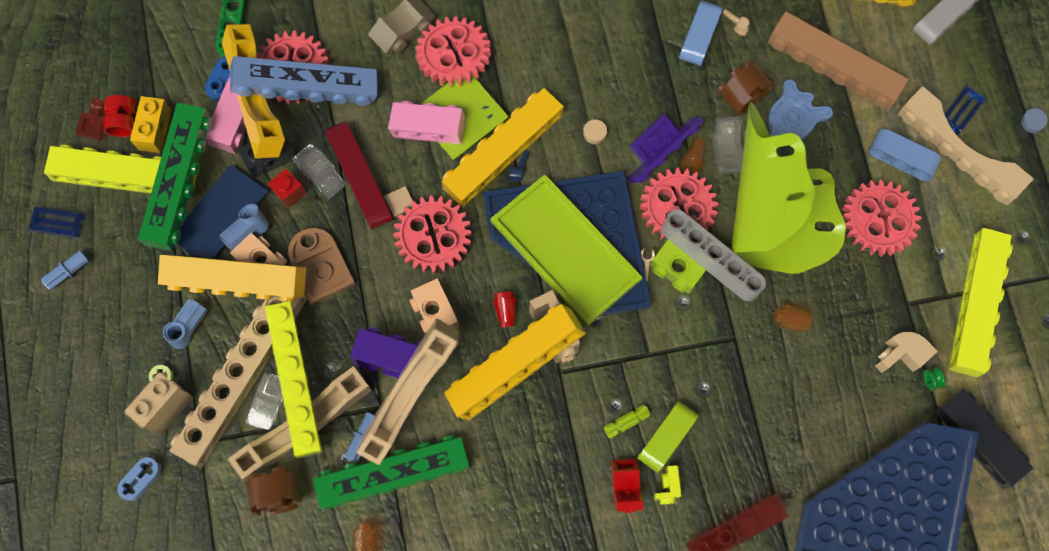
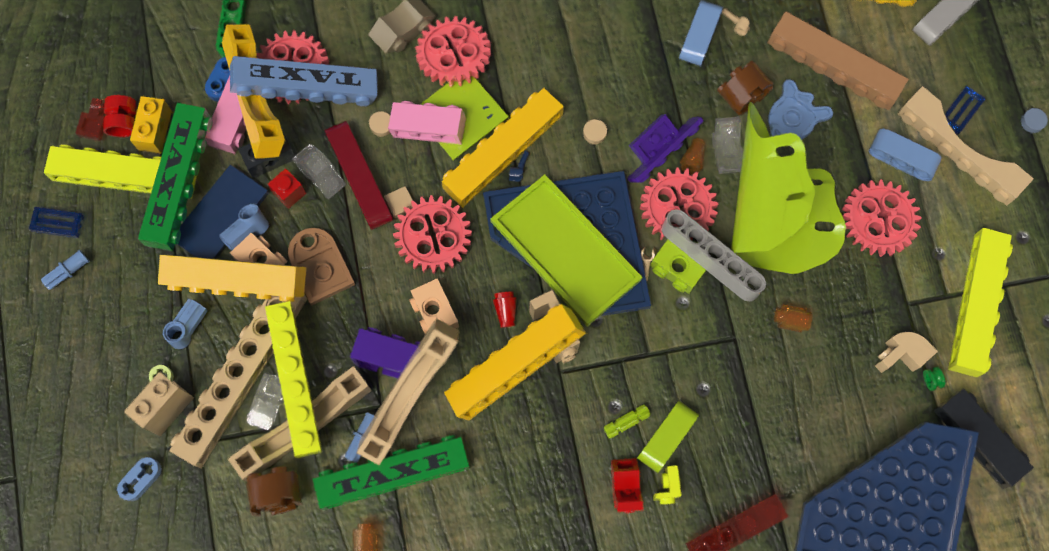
(379, 123): none -> tan tile

